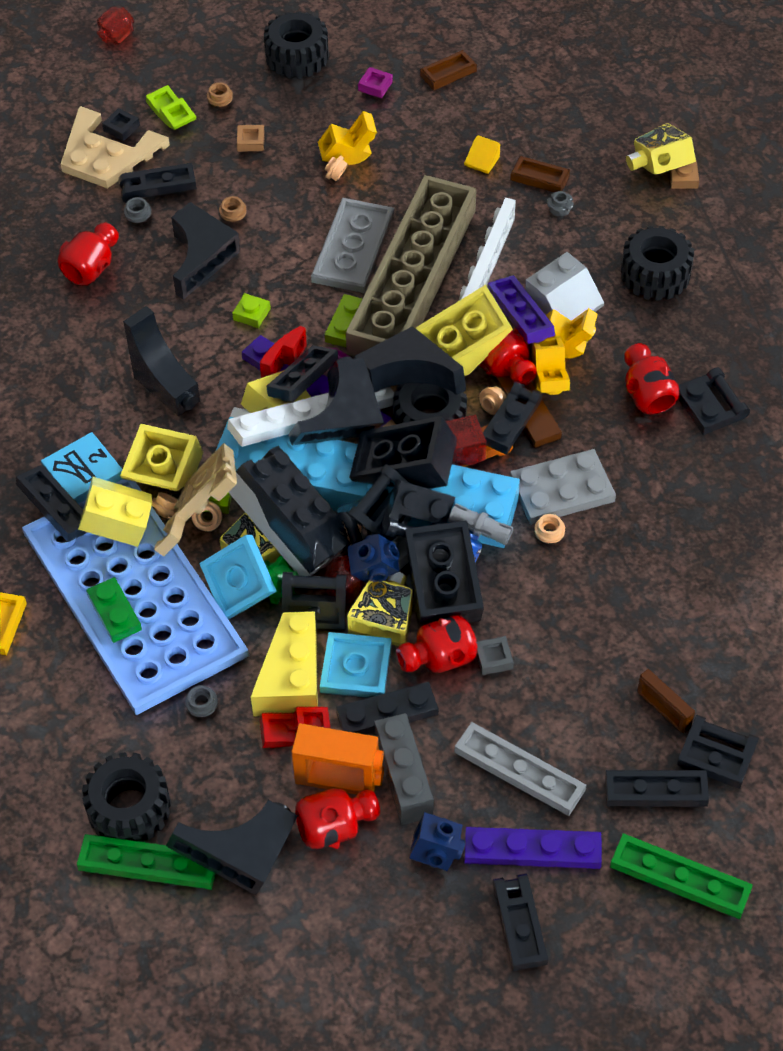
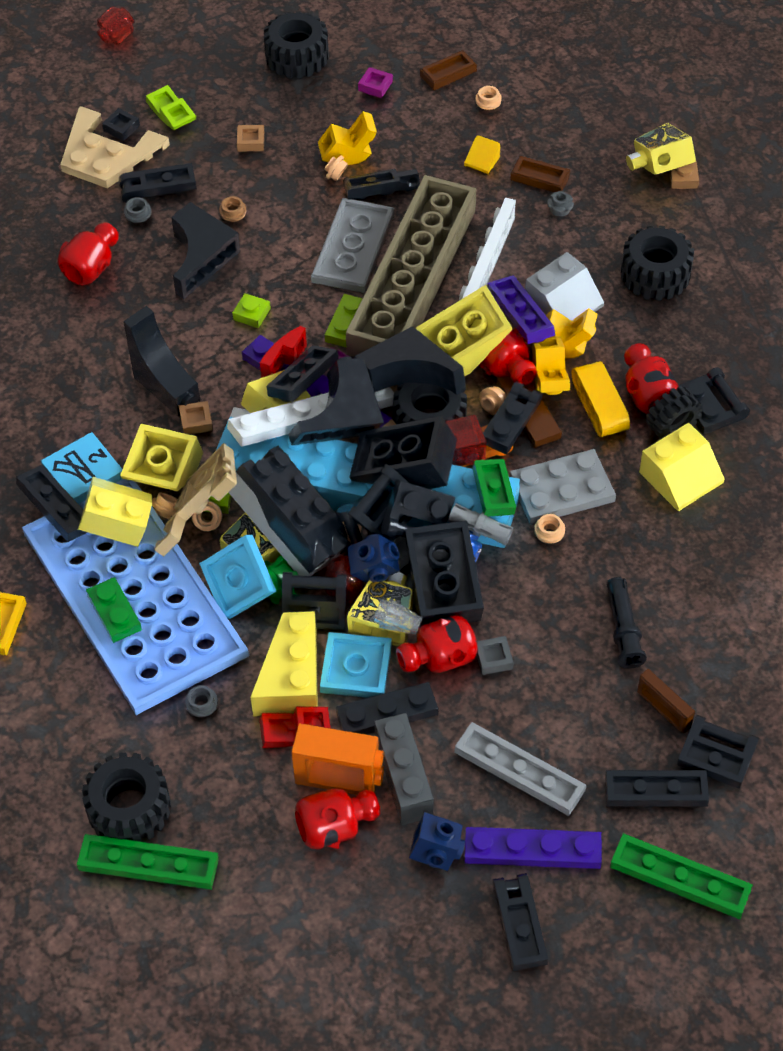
(196, 418): none -> medium nougat plate
(219, 94): medium nougat plate -> none
(239, 853): black arch -> none
(381, 183): none -> black hinge
(396, 617): none -> clear cone
(488, 98): none -> light nougat plate
(494, 487): none -> green plate
(600, 399): none -> yellow beam
(626, 635): none -> black pin
(674, 411): none -> black tyre
(681, 467): none -> light yellow slope

